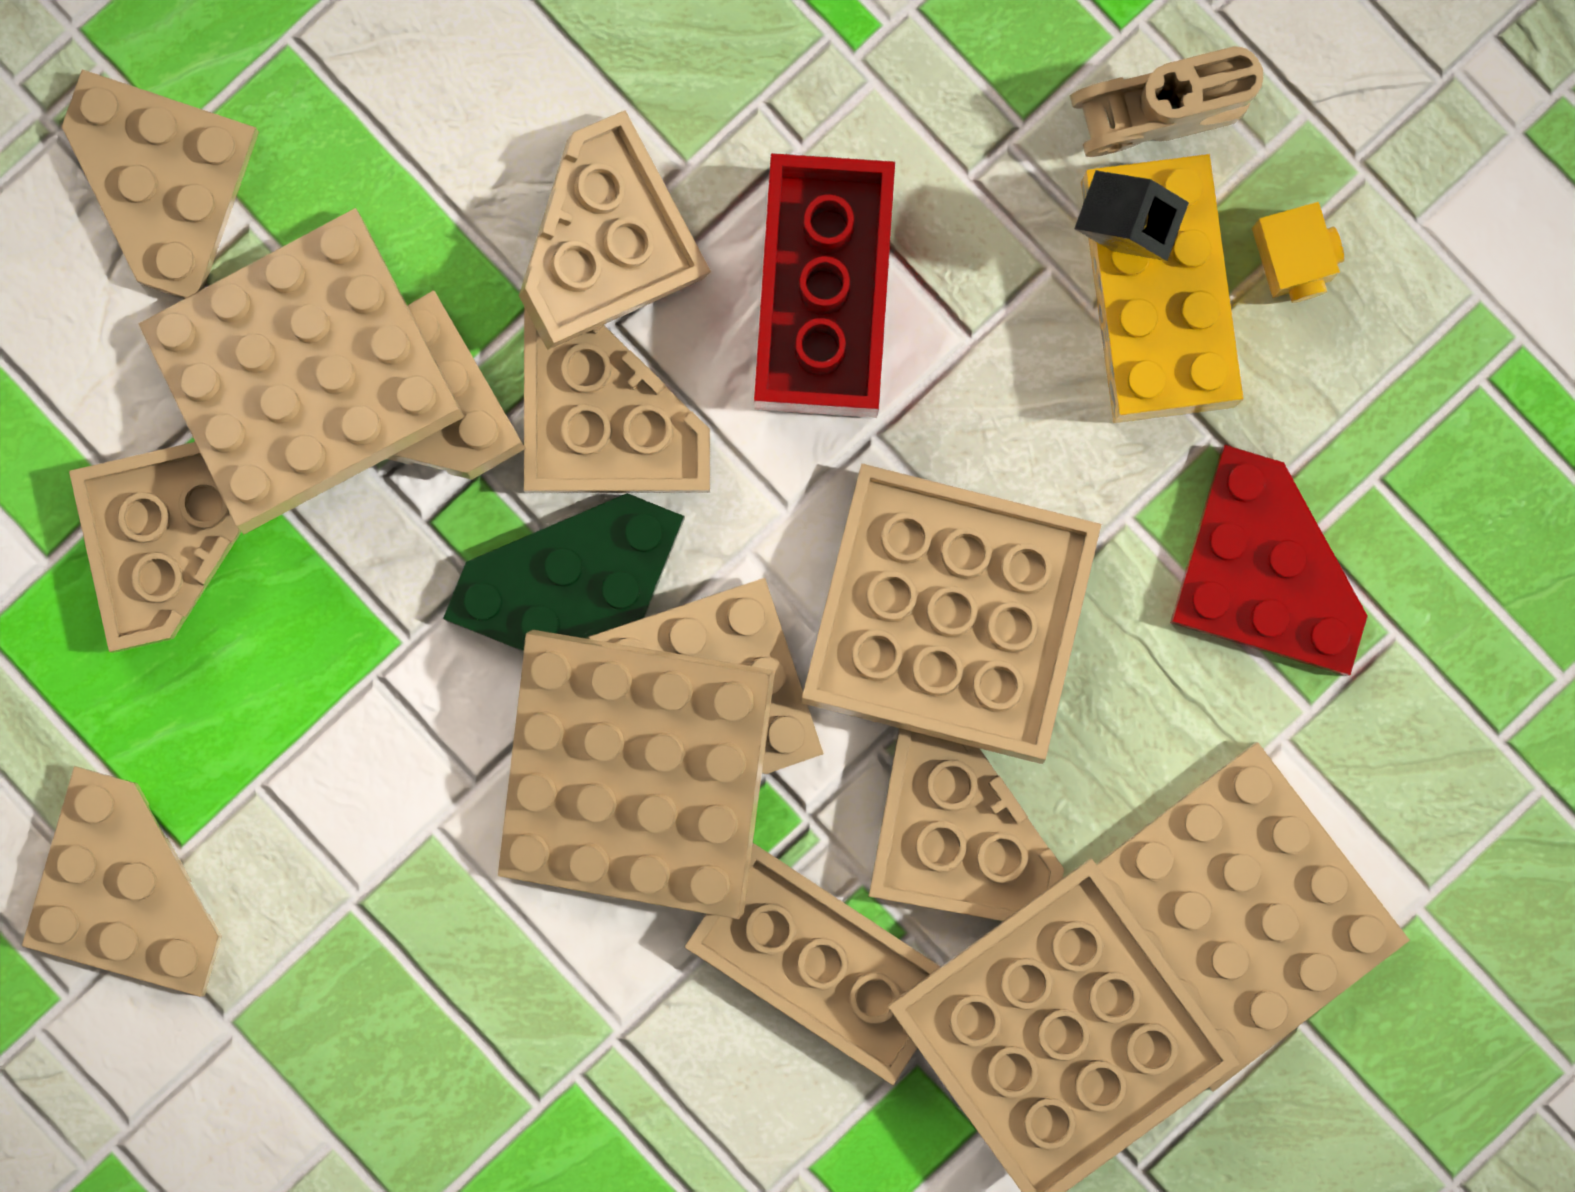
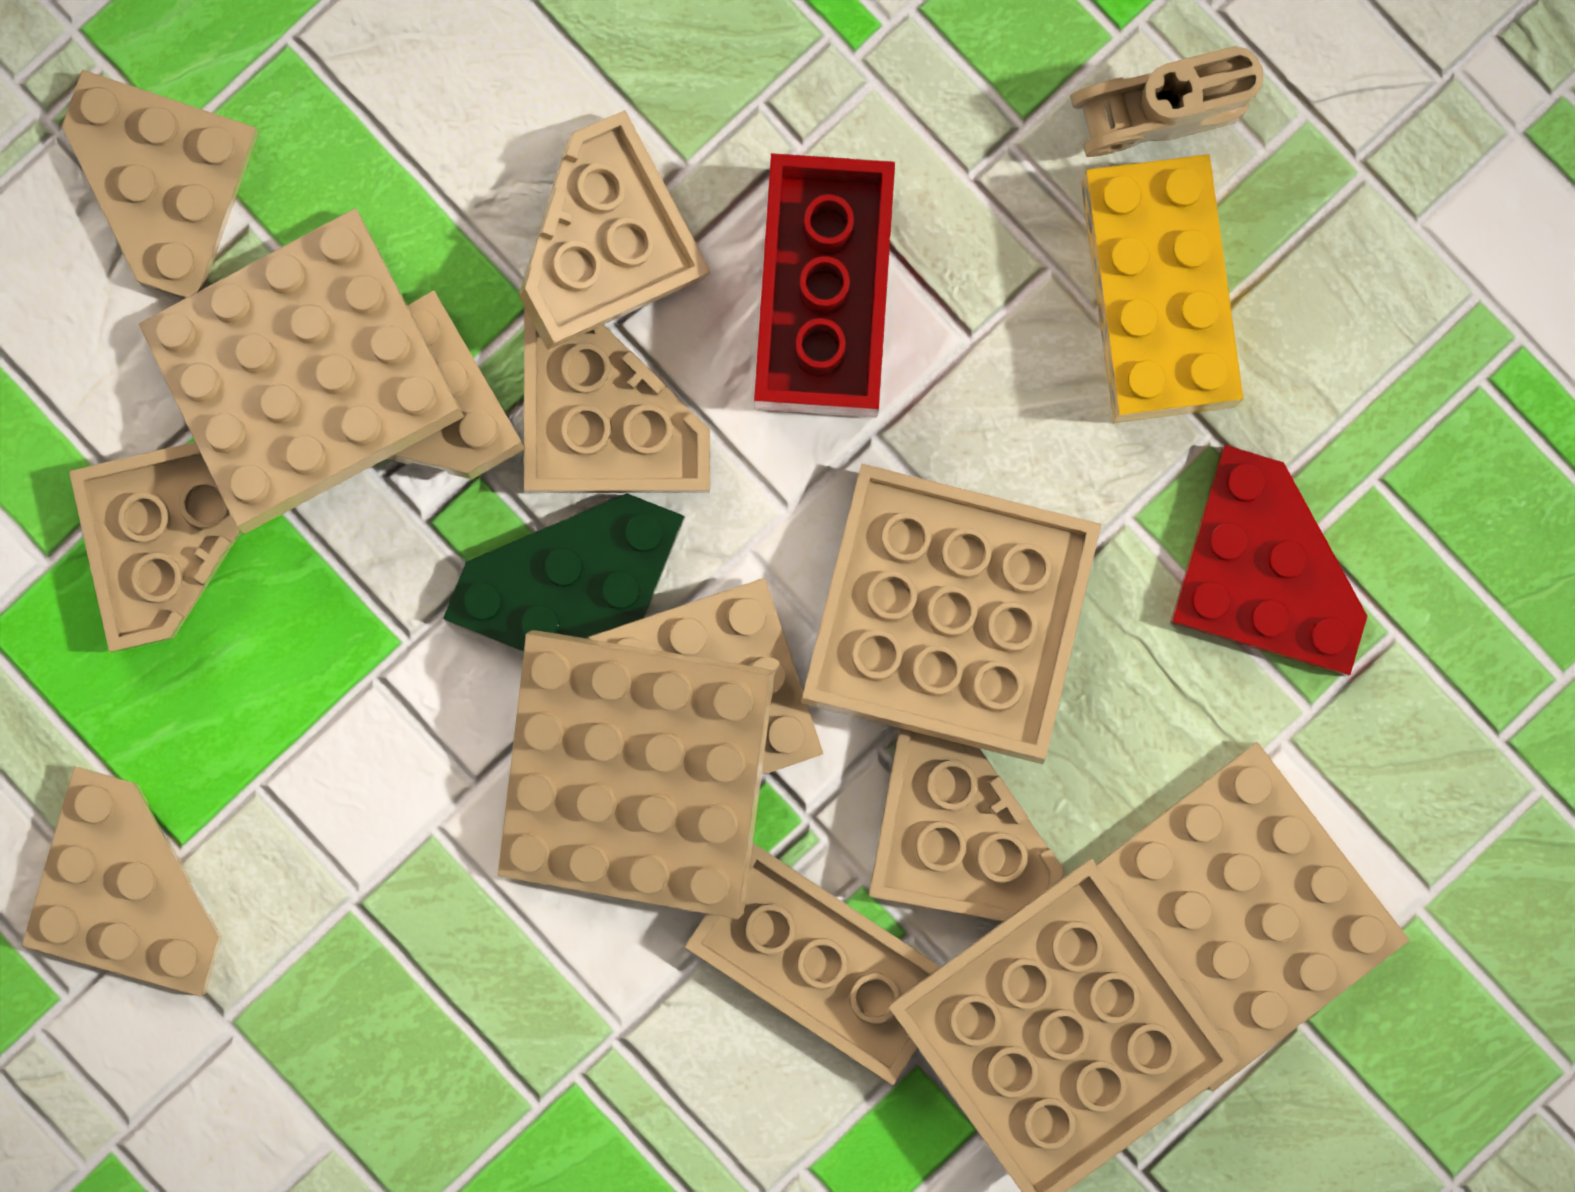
(1122, 206): black brick -> none
(1298, 252): yellow brick -> none

